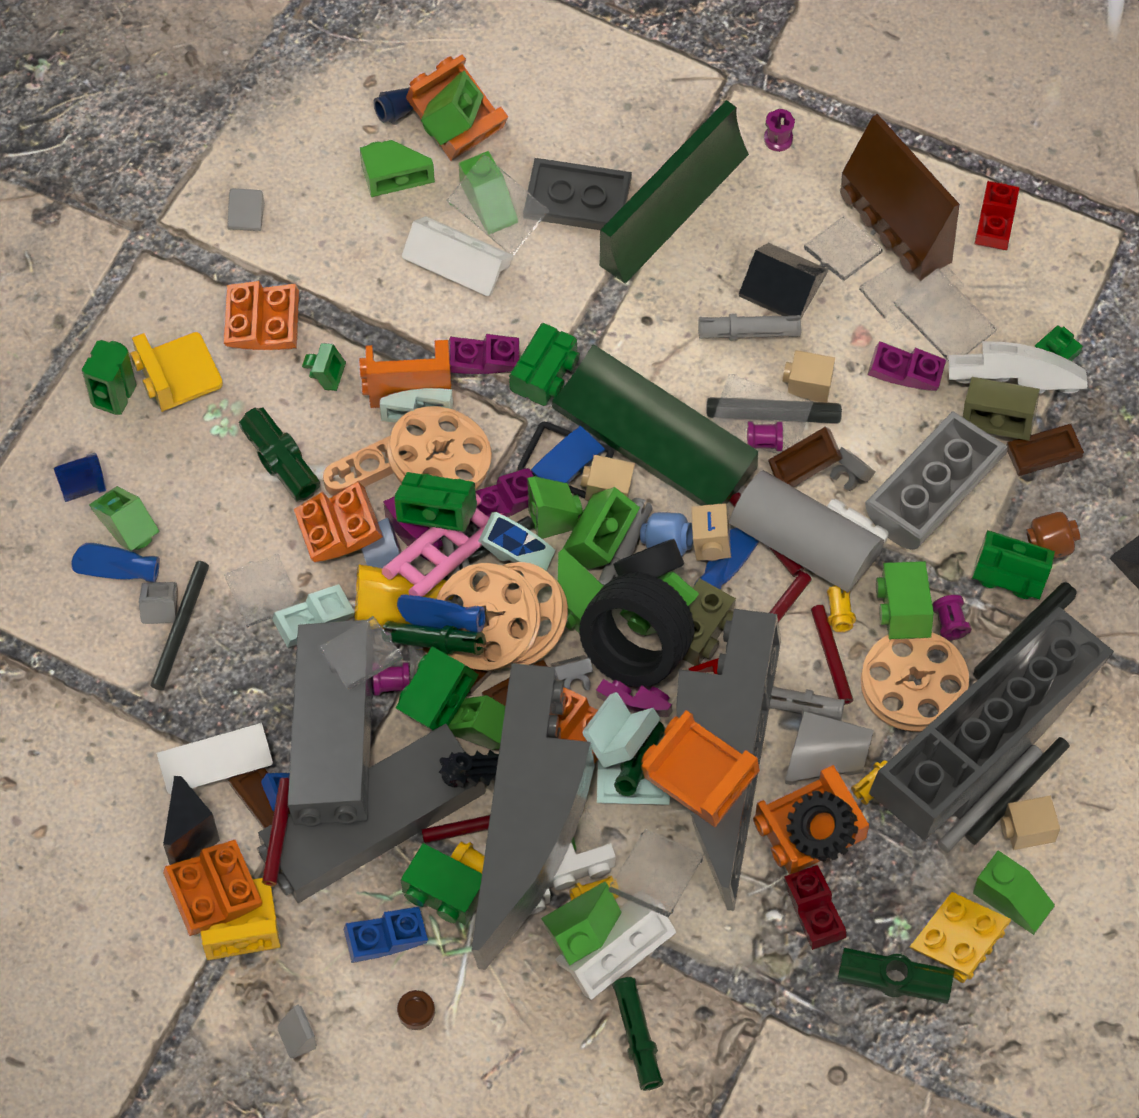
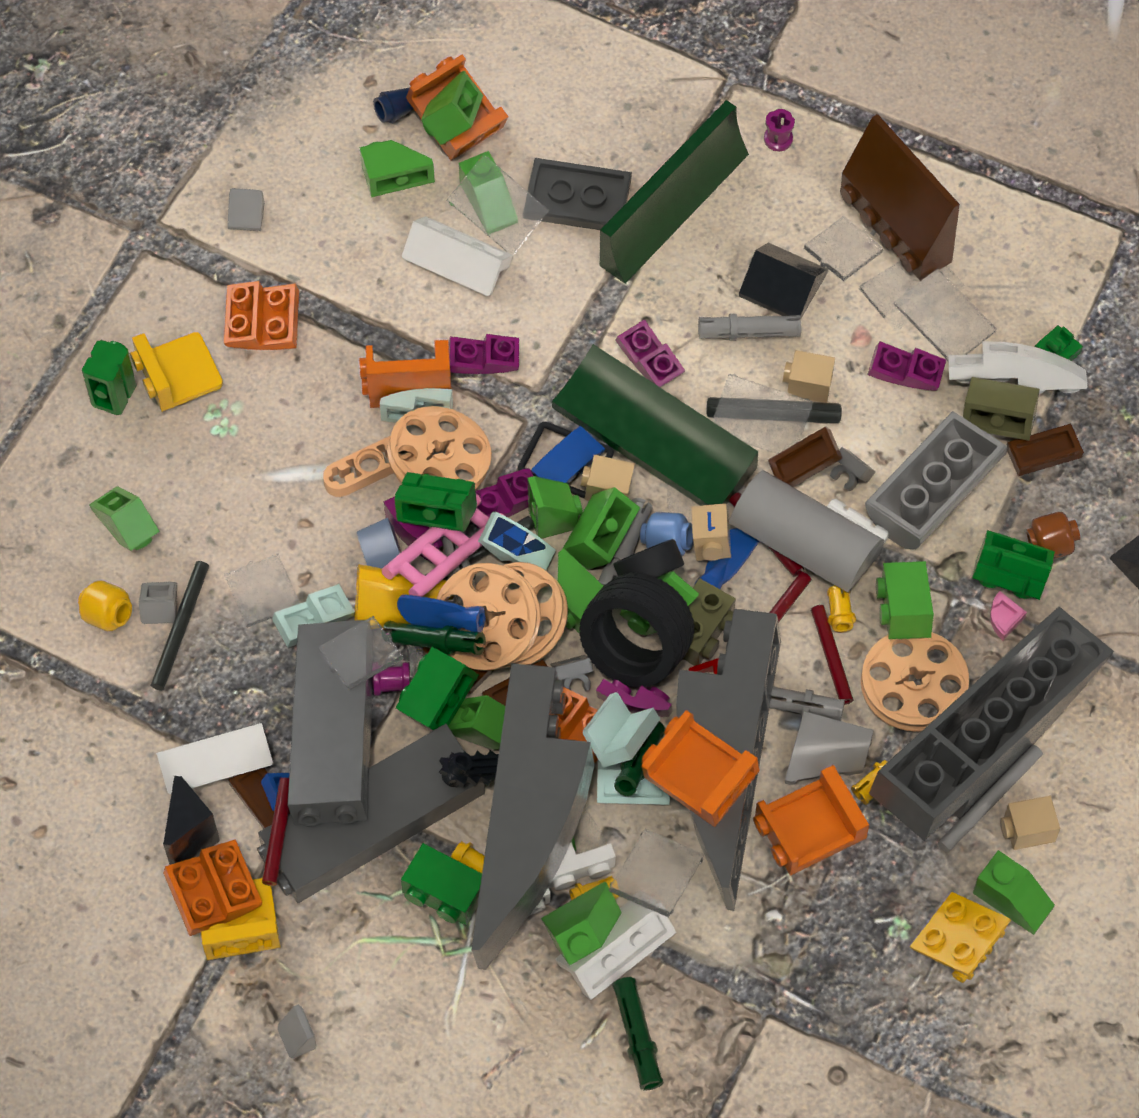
(80, 477): clear blue tile -> none
(104, 605): none -> yellow head
(114, 563): blue piece -> none
(279, 454): dark green piece -> none
(326, 366): green tile -> none
(338, 523): orange slope -> none
(386, 935): blue slope -> none
(416, 1010): reddish brown tile -> none
(455, 829): dark red bar -> none
(544, 364): green brick -> none
(648, 355): none -> magenta slope
(765, 435): magenta bush -> none
(815, 907): dark red slope -> none
(842, 832): black tyre -> none
(920, 979): dark green piece -> none
(949, 606): magenta bush -> none
(997, 215): red slope -> none
(1005, 615): none -> bright pink tile
(1018, 789): pearl dark grey bar -> none
(1060, 597): pearl dark grey axle -> none

